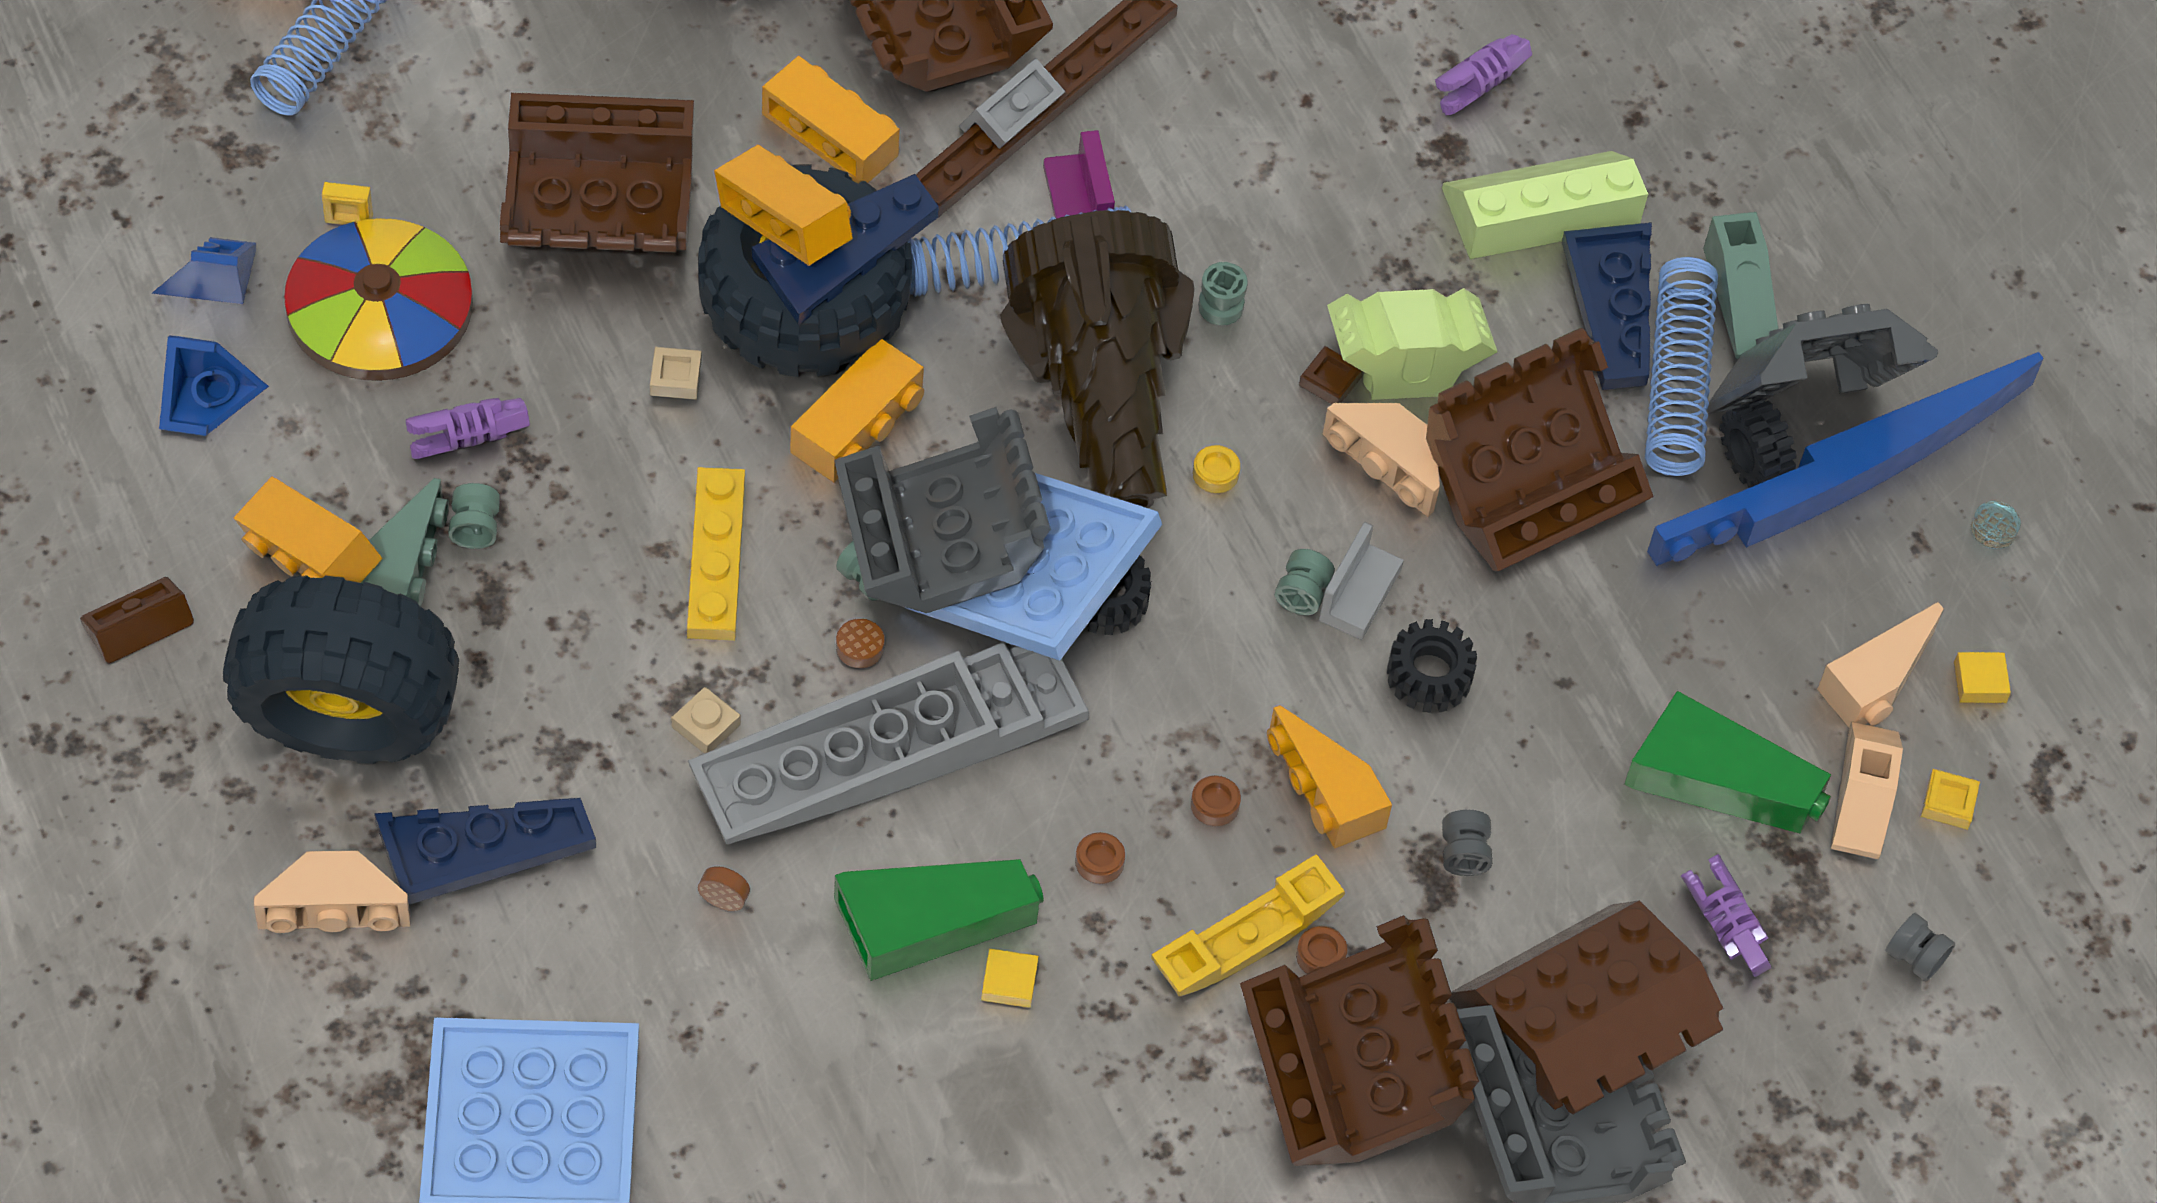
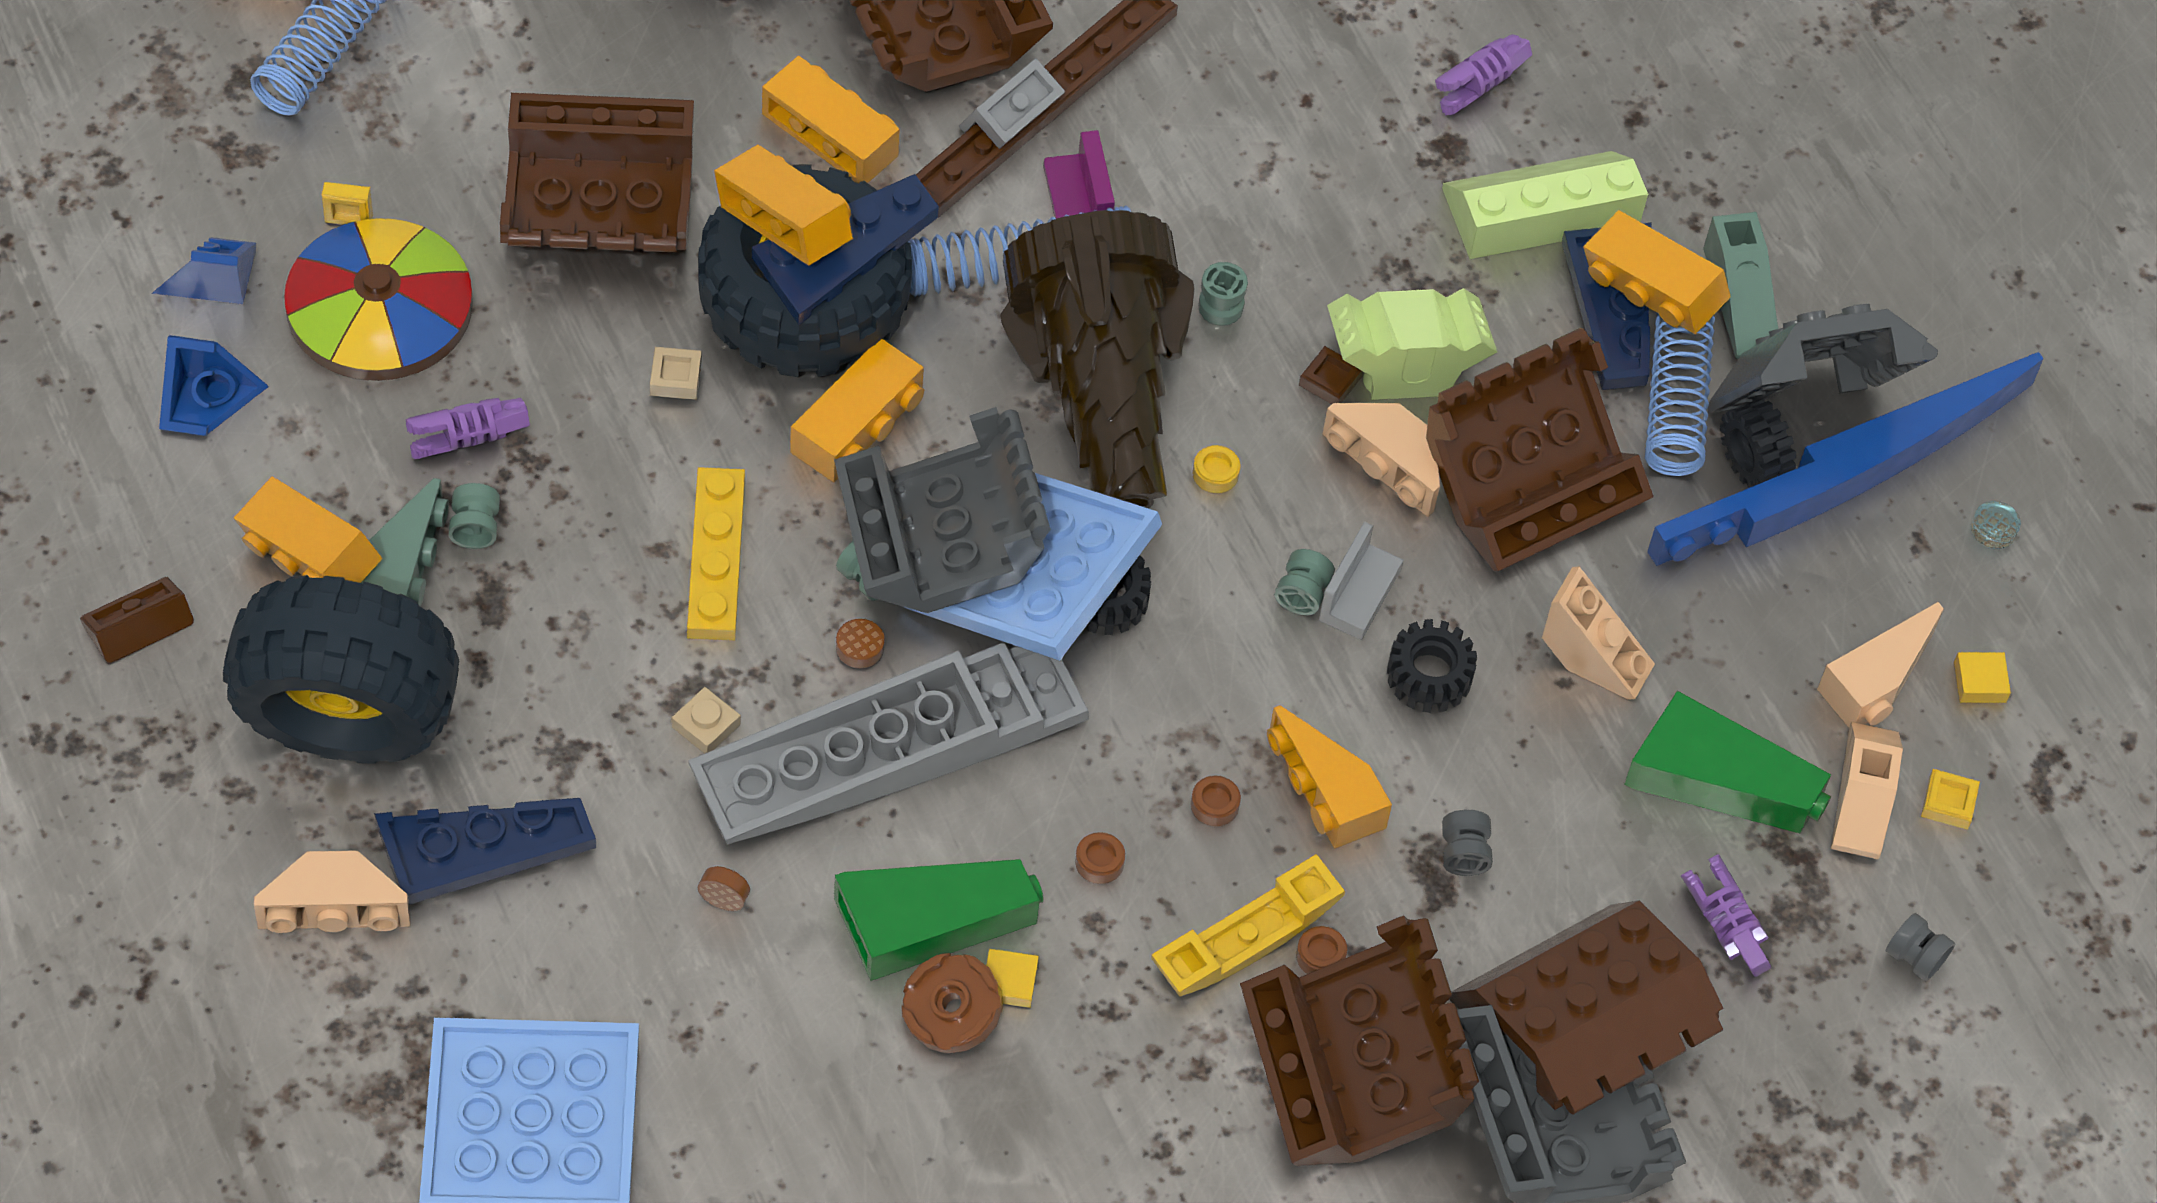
(944, 980): none -> dark orange plate
(1593, 638): none -> light nougat slope
(1656, 272): none -> light orange brick

